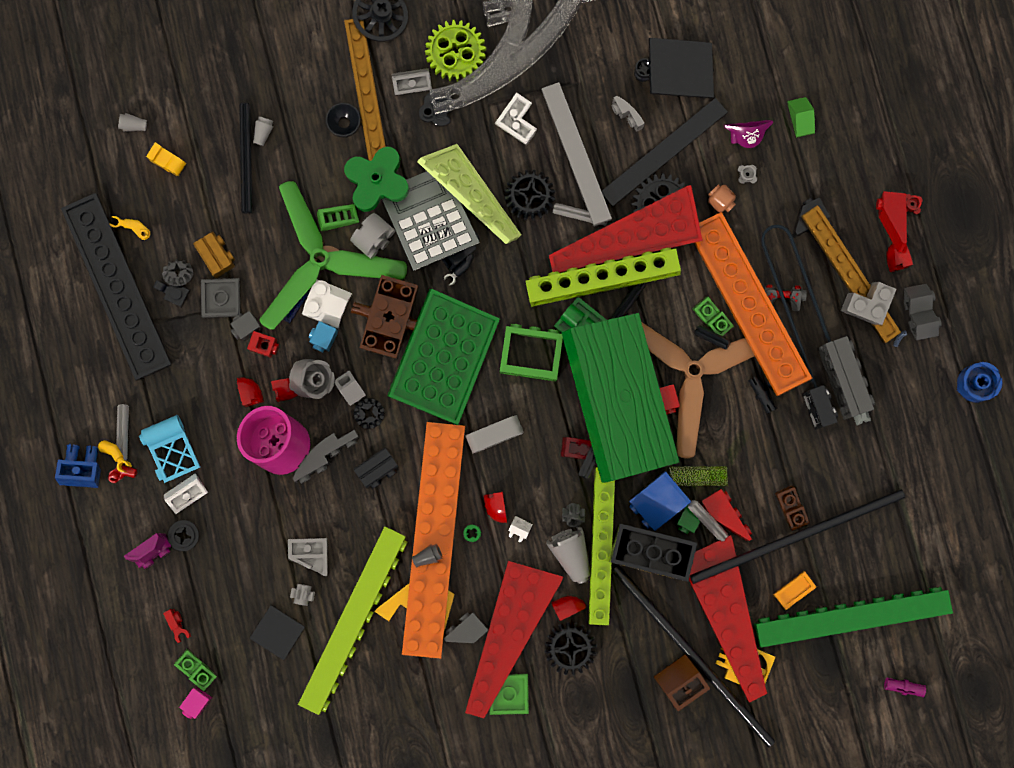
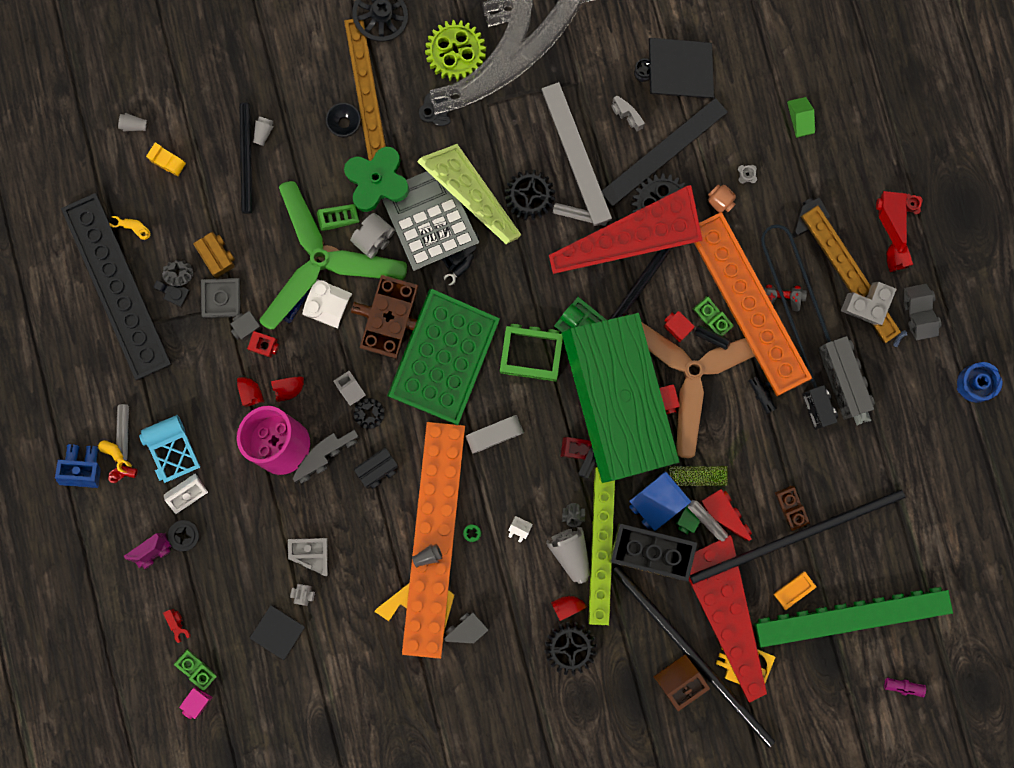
(311, 378): light grey brick -> none
(322, 337): dark azure brick -> none
(352, 620): lime brick -> none
(411, 81): light grey slope -> none
(495, 507): red brick -> none
(512, 121): white brick -> none
(512, 696): bright green tile -> none
(518, 610): red wing -> none
(613, 281): lime brick -> none
(678, 326): none -> red brick
(748, 133): magenta hat -> none

